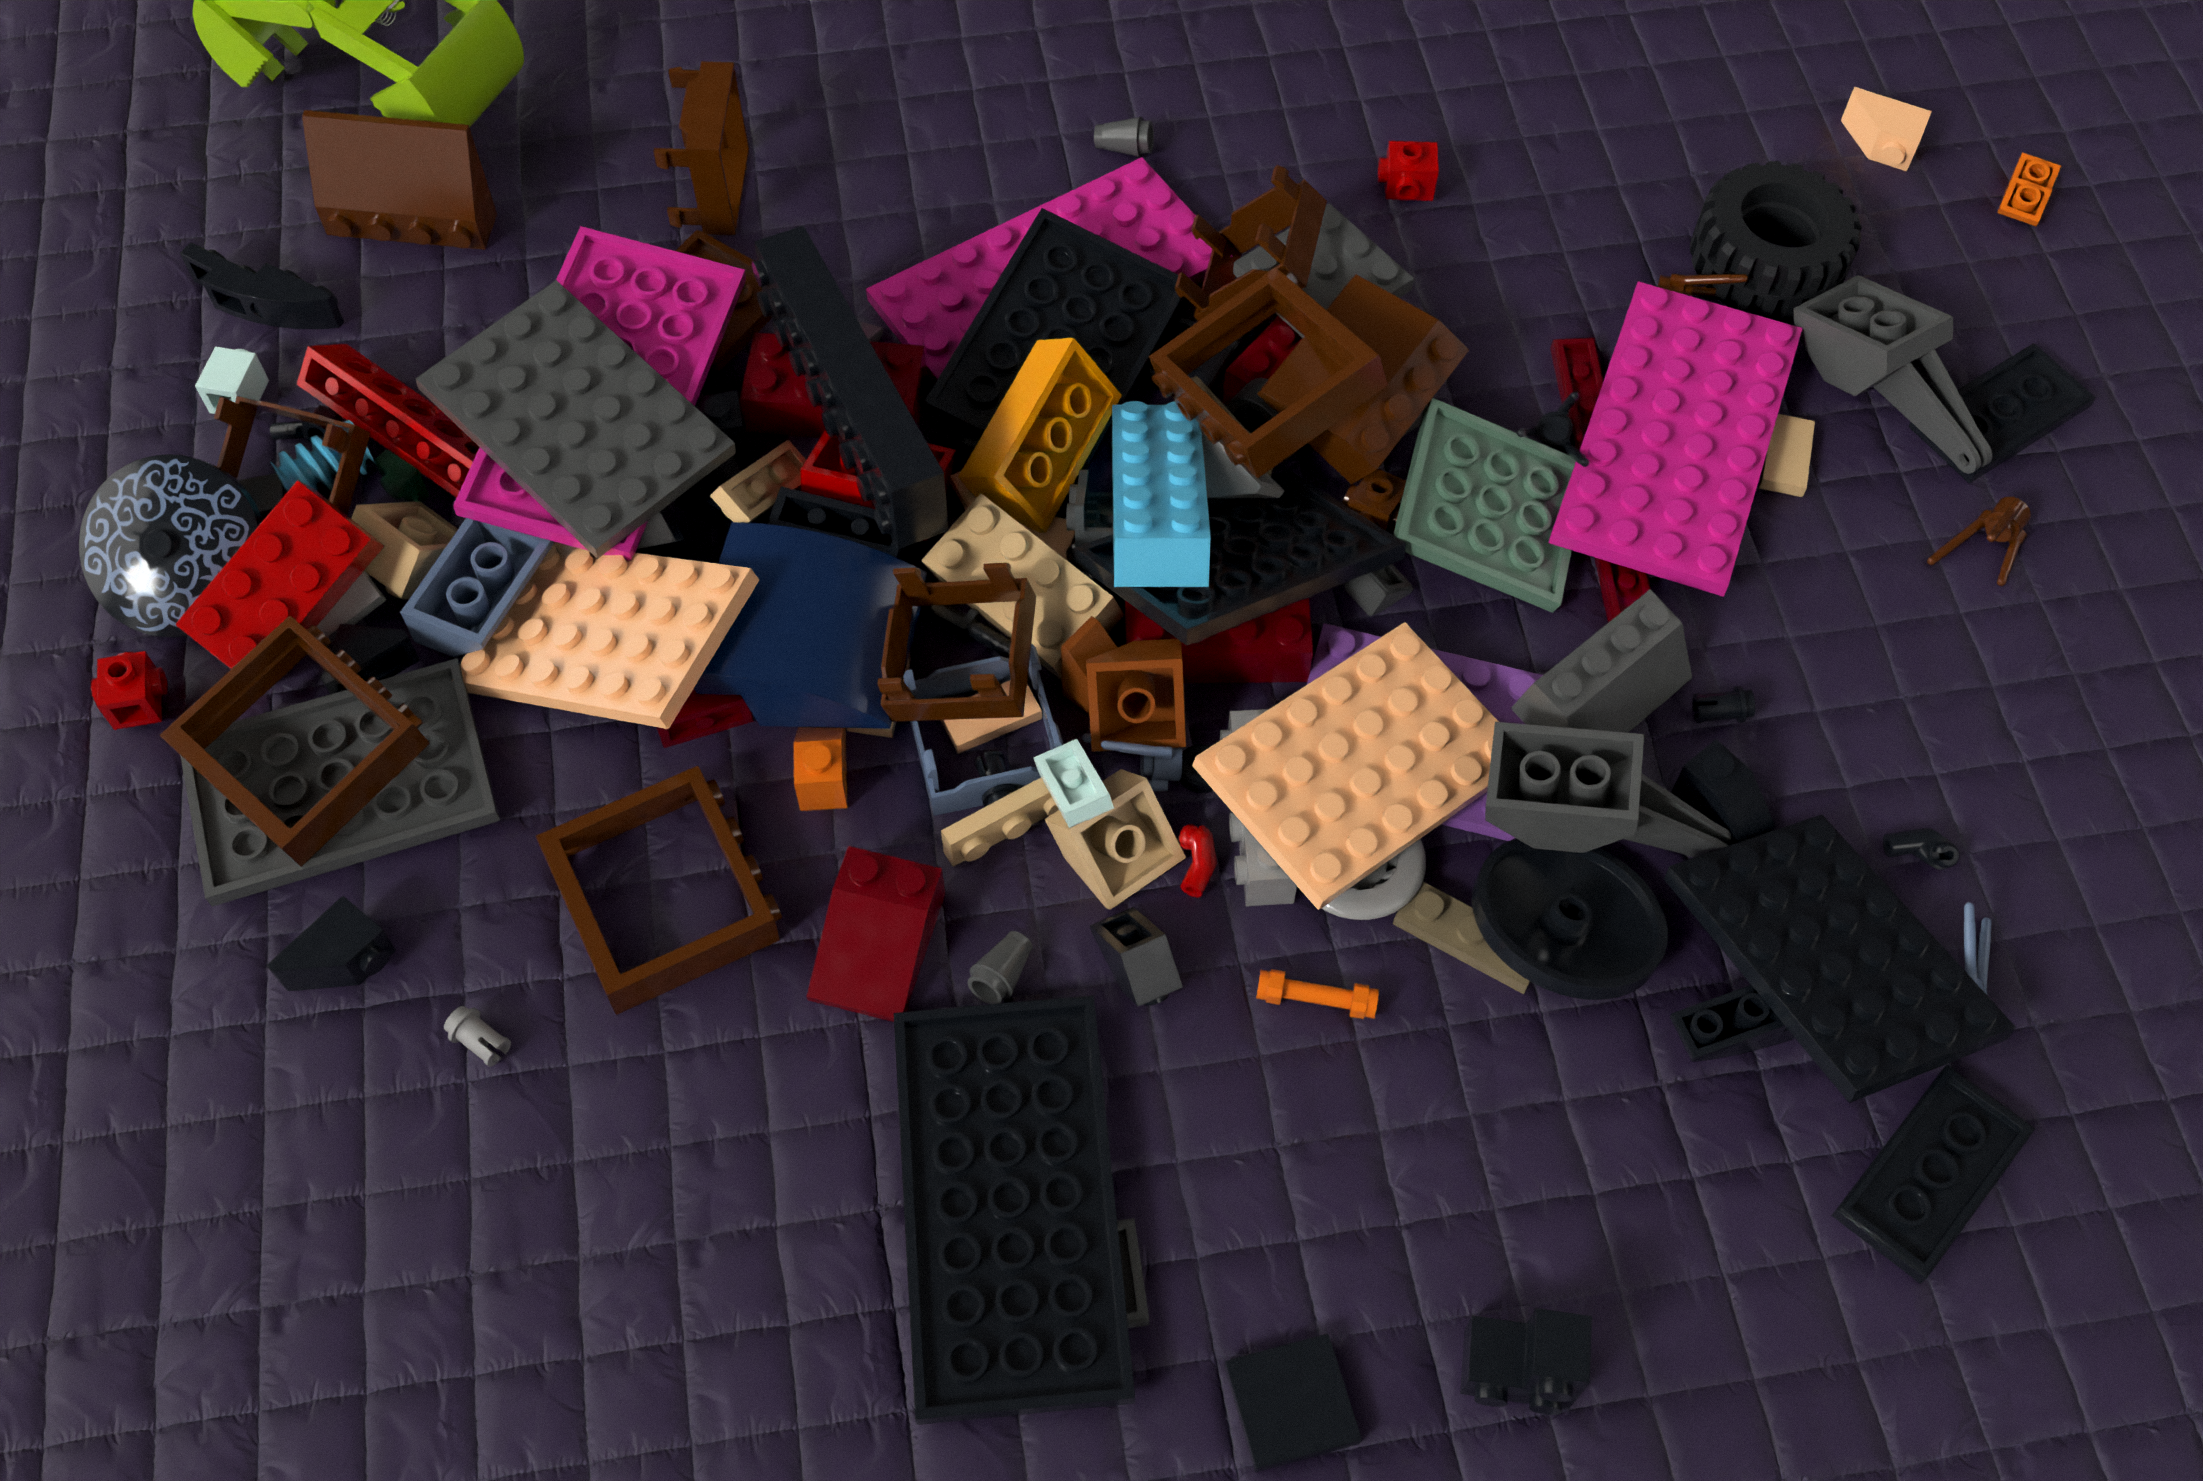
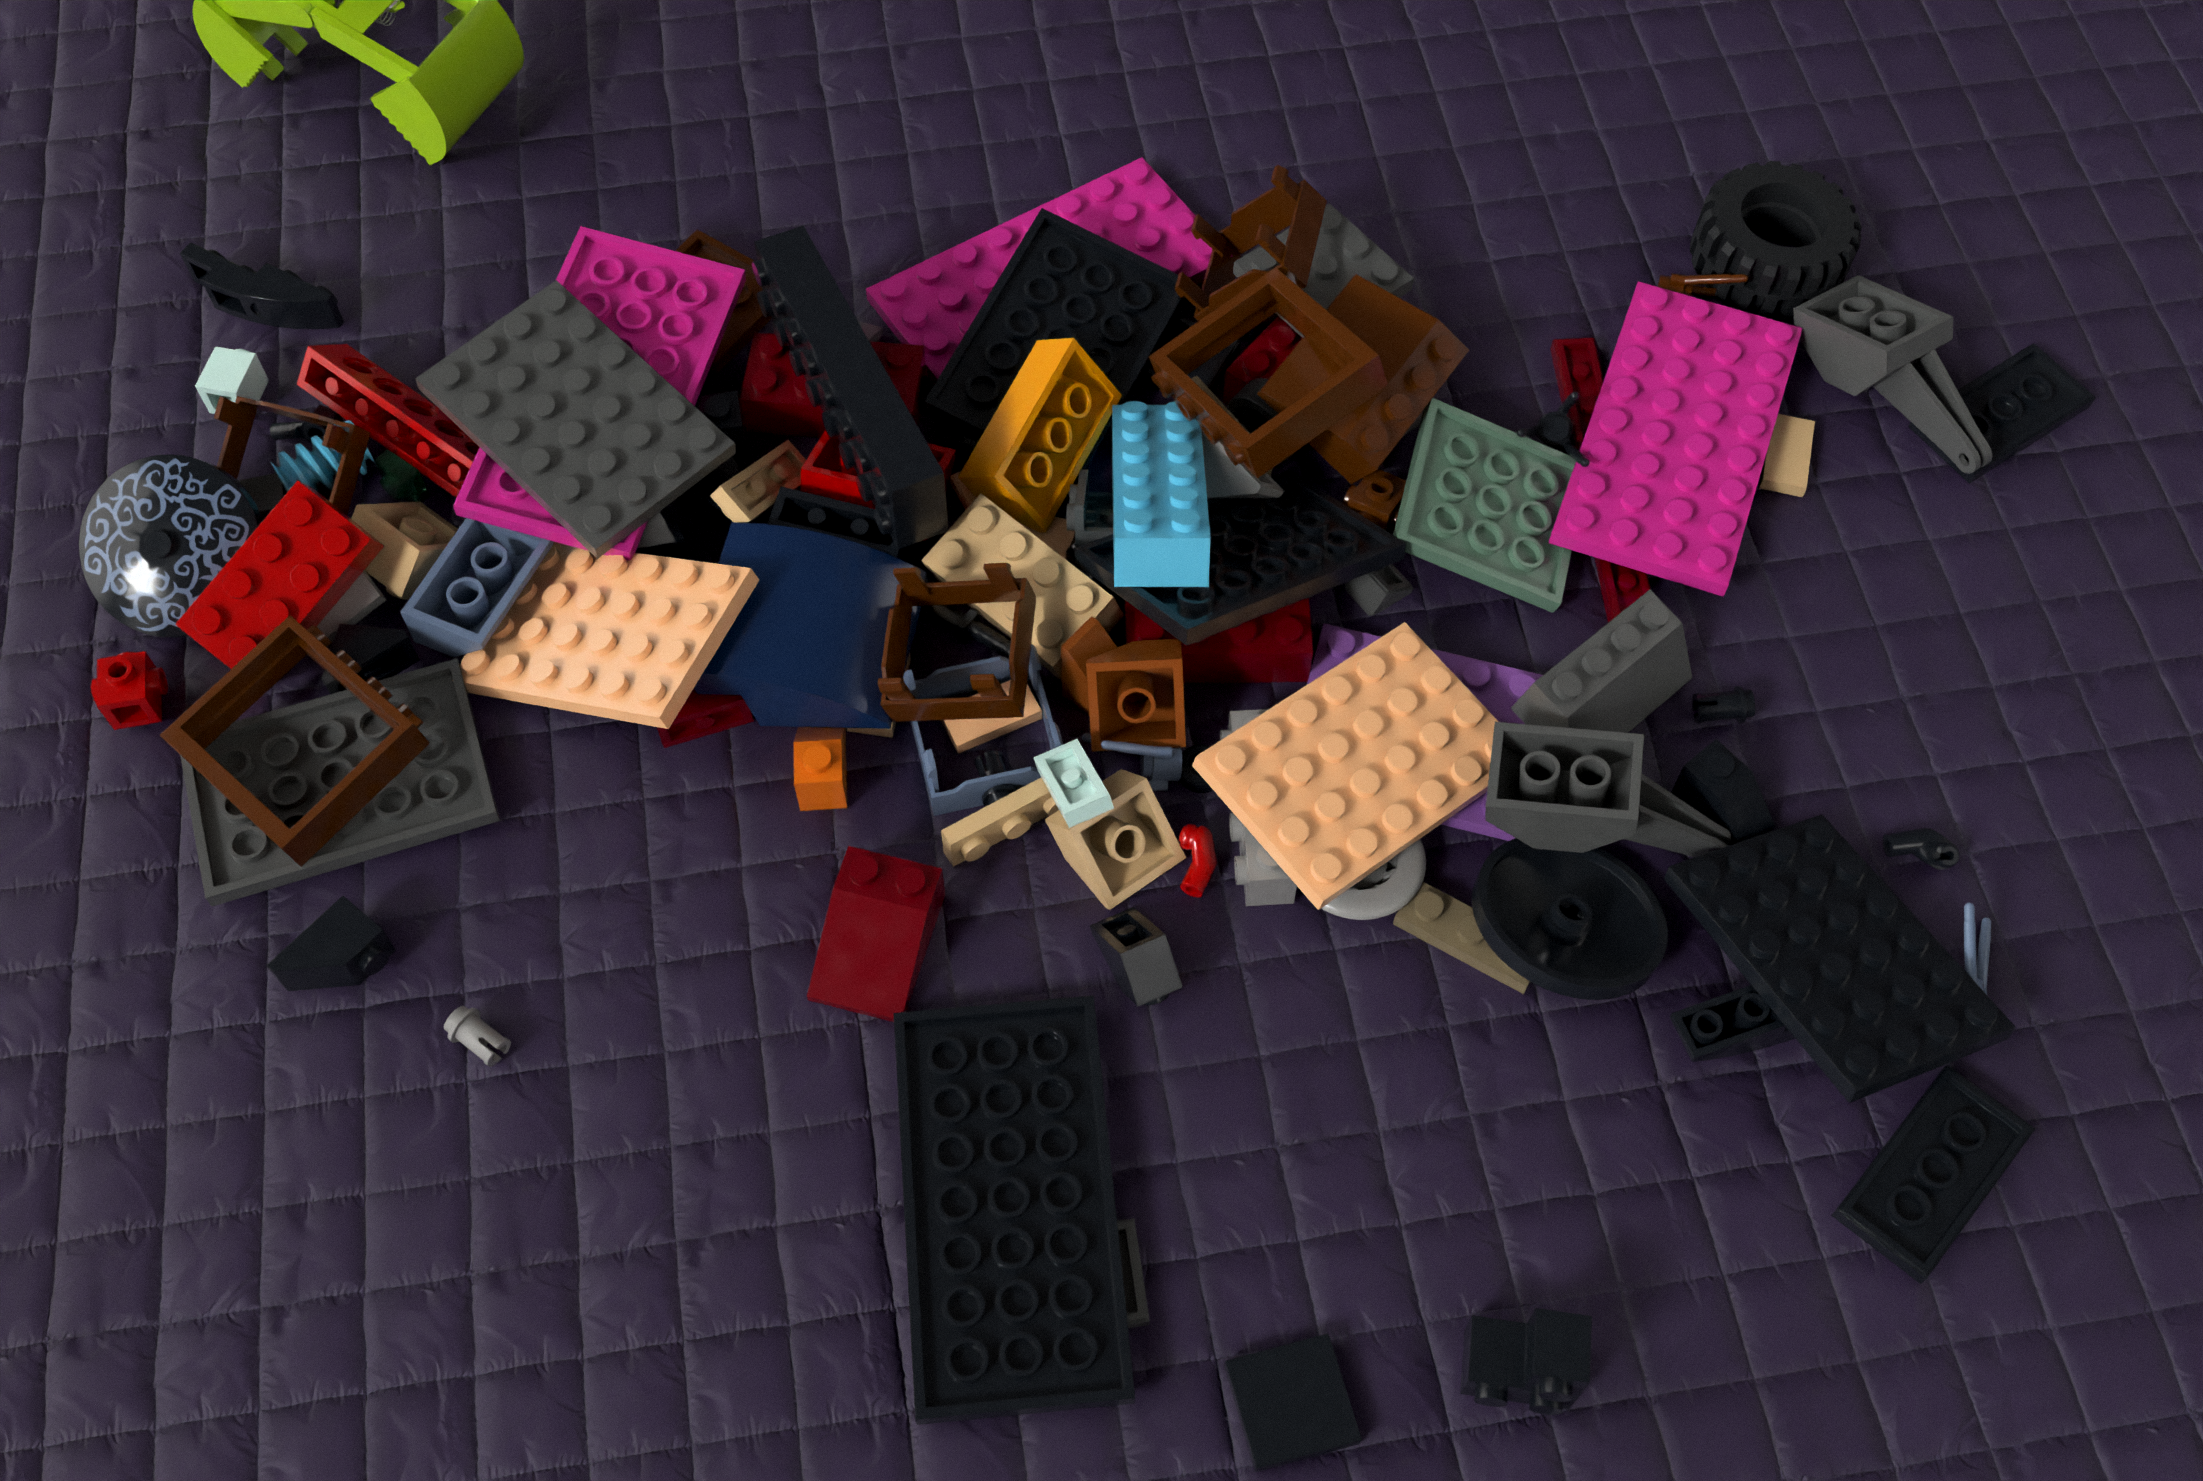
(398, 180): reddish brown slope -> none
(694, 958): reddish brown window -> none
(713, 145): reddish brown piece -> none
(1000, 969): dark grey cone -> none
(1125, 136): dark grey cone -> none
(1360, 1001): orange bar -> none
(1409, 170): red brick -> none
(1885, 127): light nougat slope -> none
(2001, 525): reddish brown plant -> none
(2029, 189): orange slope -> none

